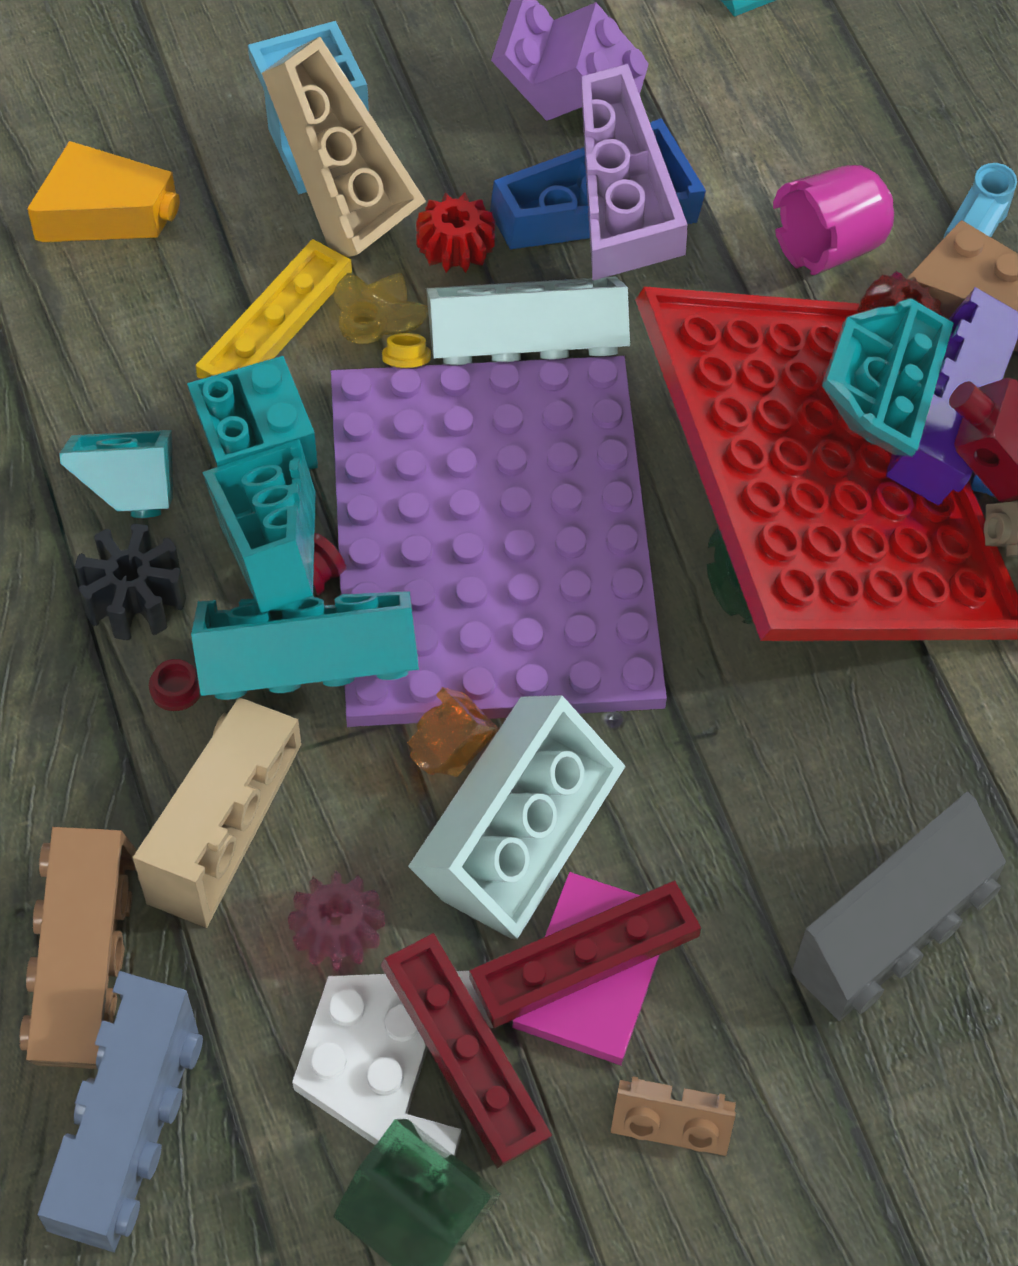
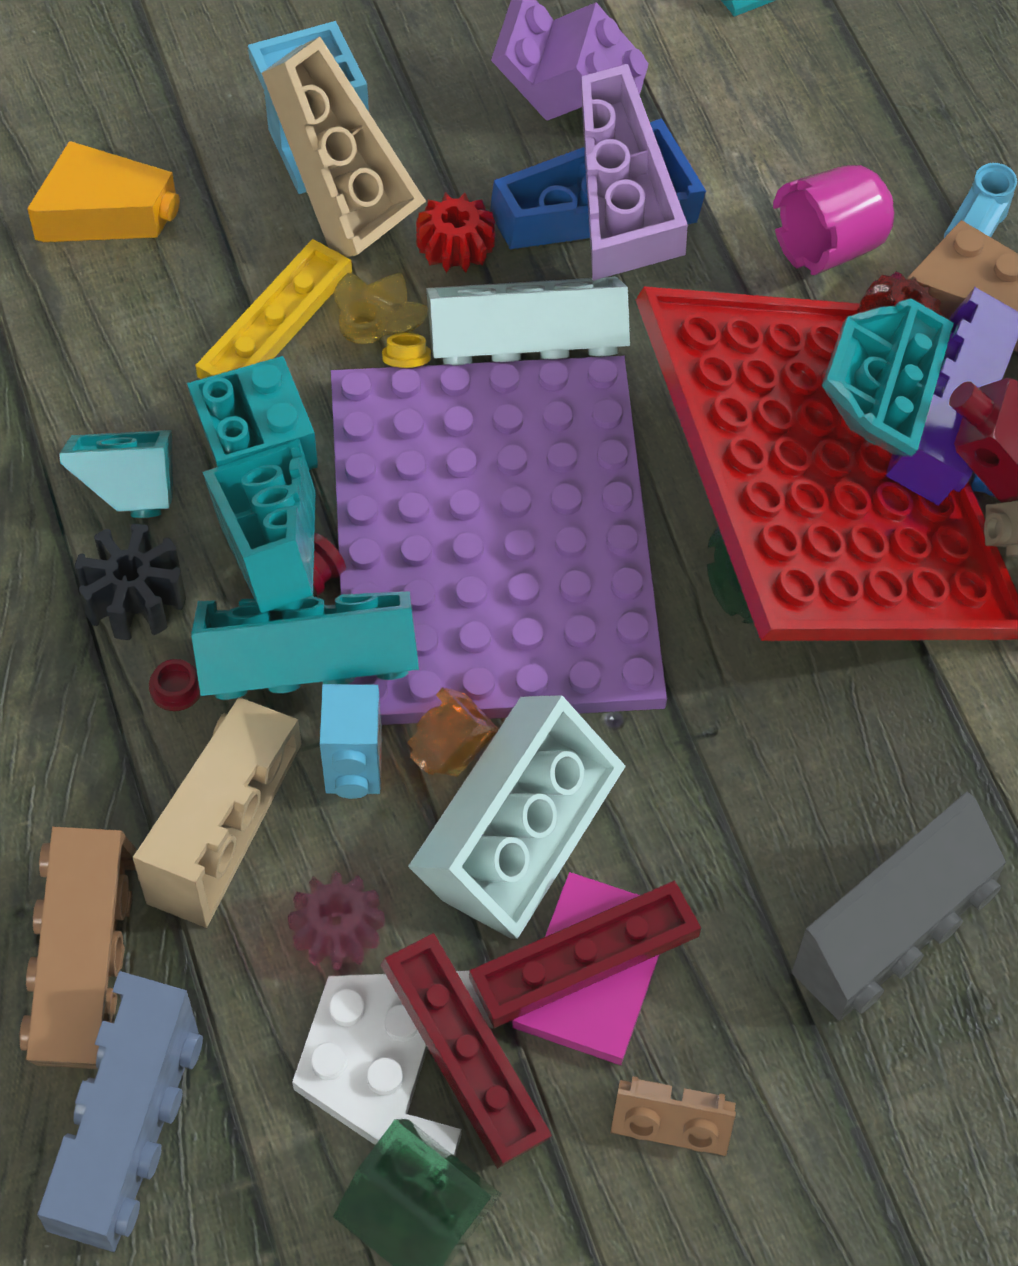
(351, 740): none -> medium azure brick

